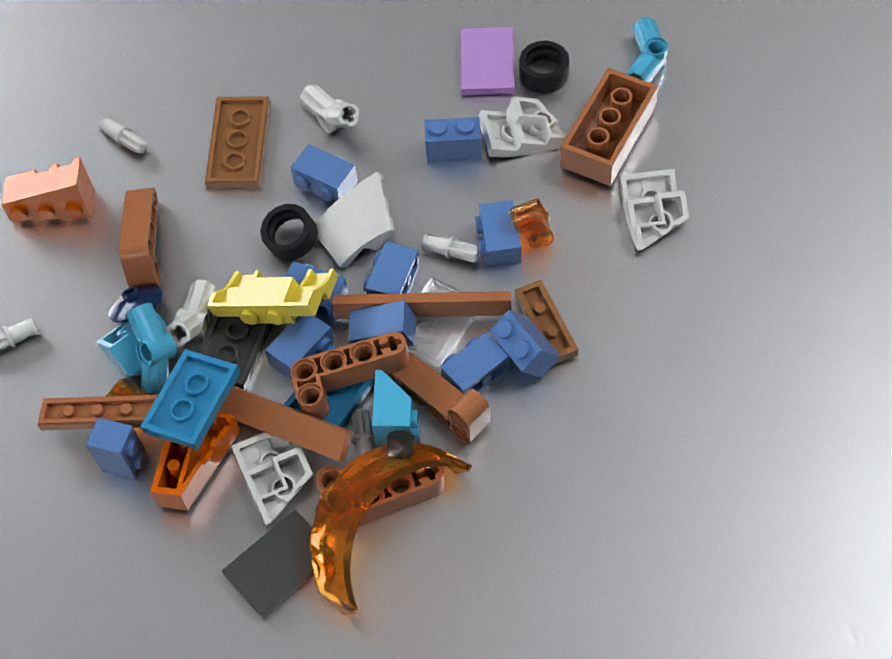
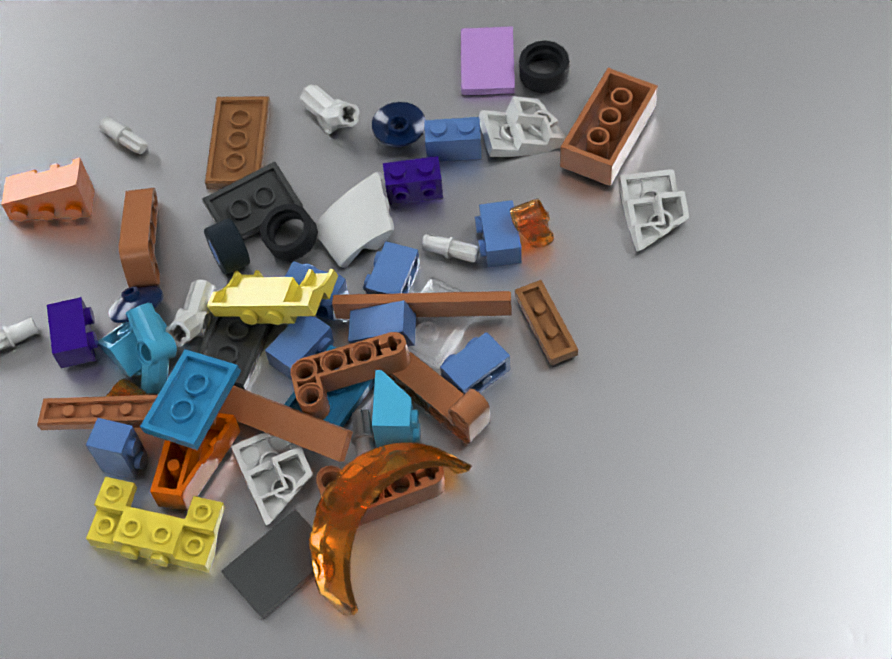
(71, 332): none -> dark purple brick
(152, 534): none -> light yellow bracket
(227, 246): none -> black wheel
(251, 199): none -> dark grey tile
(323, 173): medium blue brick -> none
(400, 116): none -> dark blue dish
(400, 444): clear smoke bush -> none
(413, 180): none -> dark purple brick
(524, 344): medium blue brick -> none
(652, 48): medium azure piece -> none

